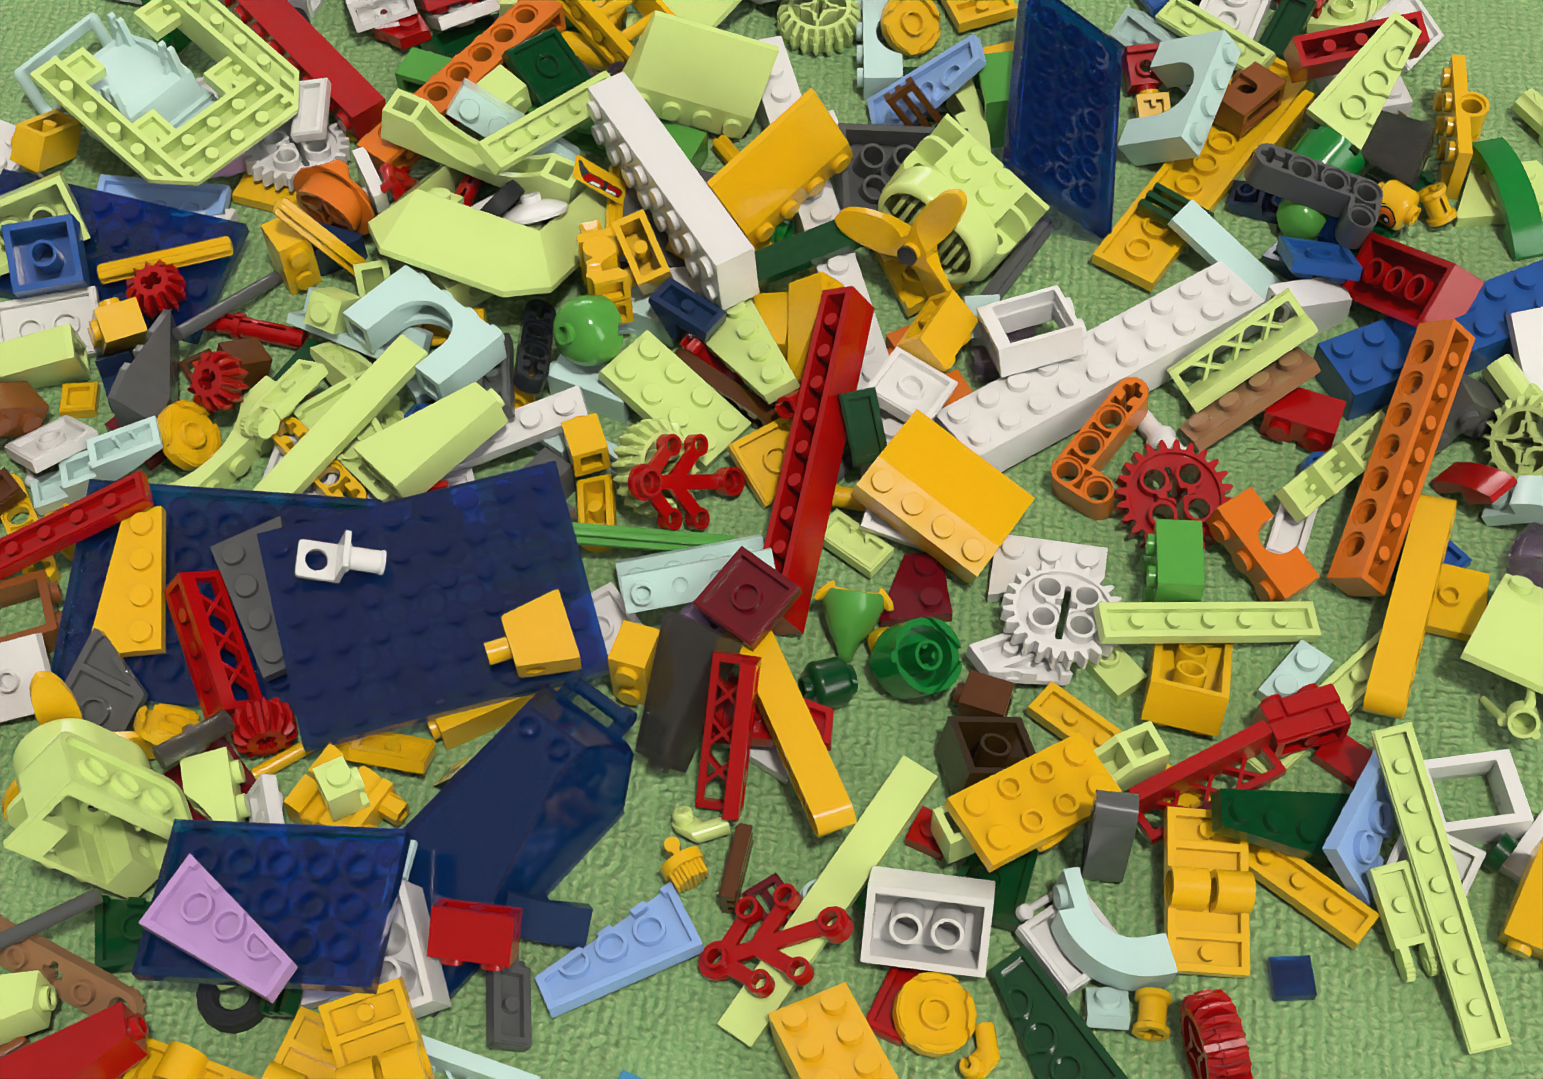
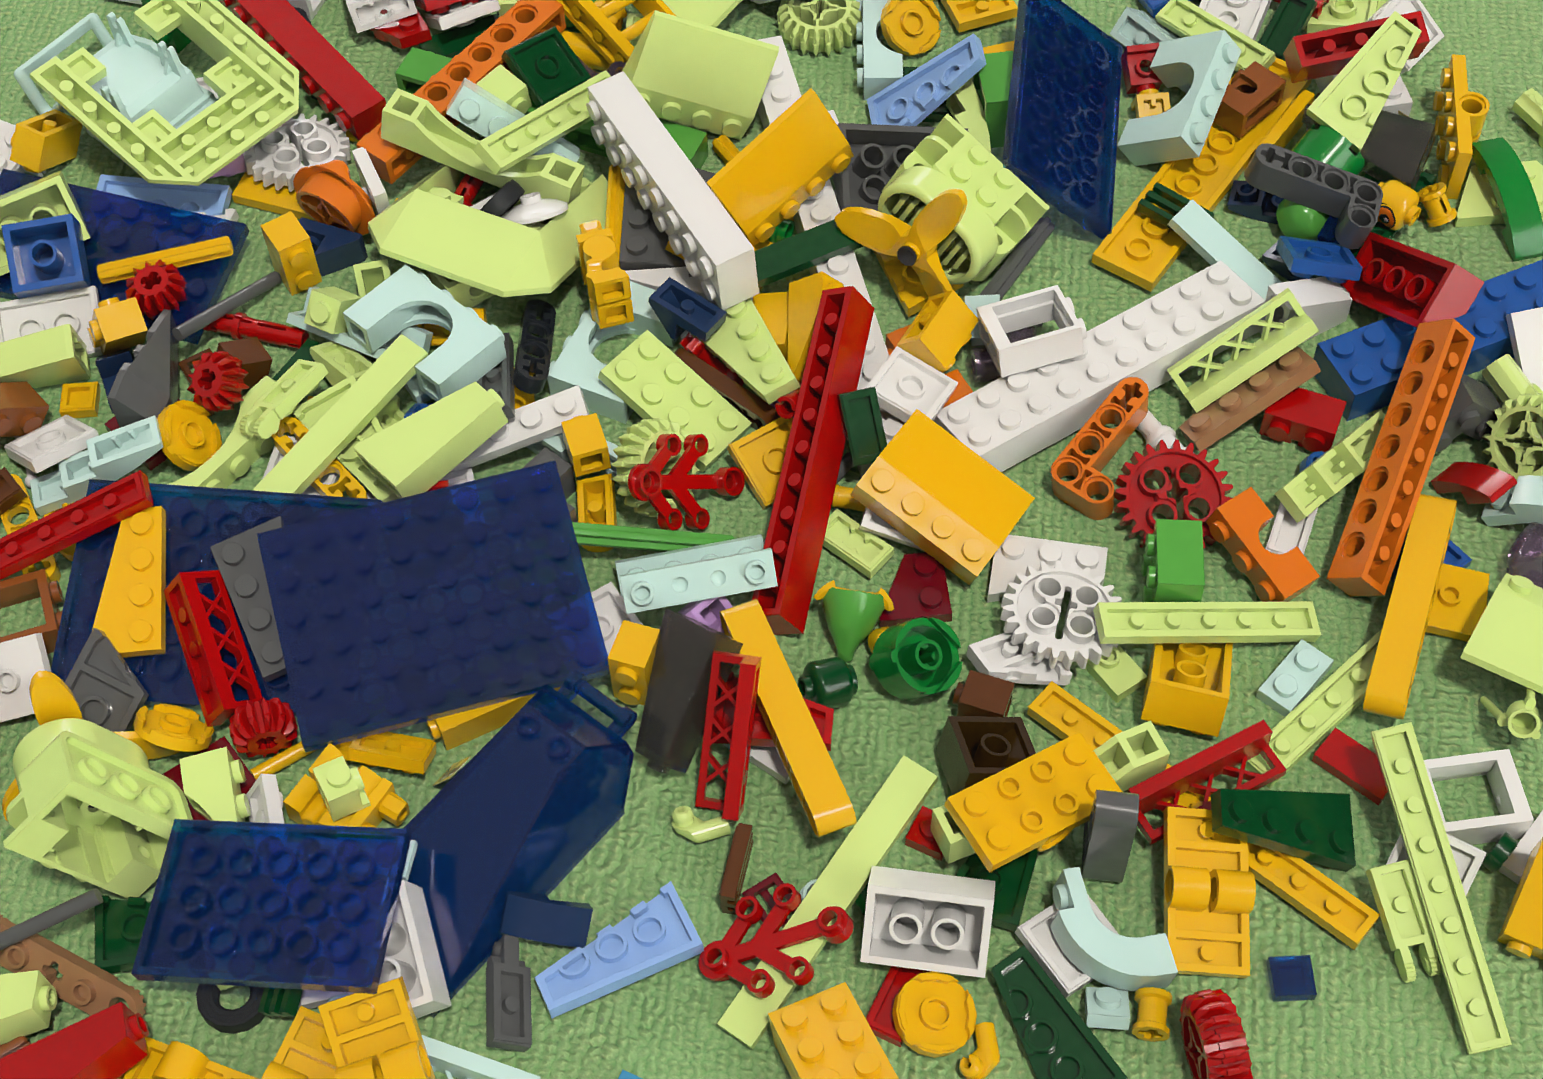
(193, 739): clear smoke pin -> none
(213, 928): lavender wing -> none
(313, 110): white tile -> none
(317, 234): yellow axle -> none
(340, 559): white bracket -> none
(396, 180): red arm -> none
(474, 933): red brick -> none
(537, 638): yellow torso -> none
(588, 330): bright green cylinder -> none
(599, 179): yellow sticker -> none
(639, 245): yellow brick -> none
(683, 867): yellow piece -> none
(747, 598): dark red tile -> none
(902, 92): reddish brown tile -> none
(1025, 911): white hinge -> none
(1304, 719): red brick -> none
(1360, 831): light blue wing -> none

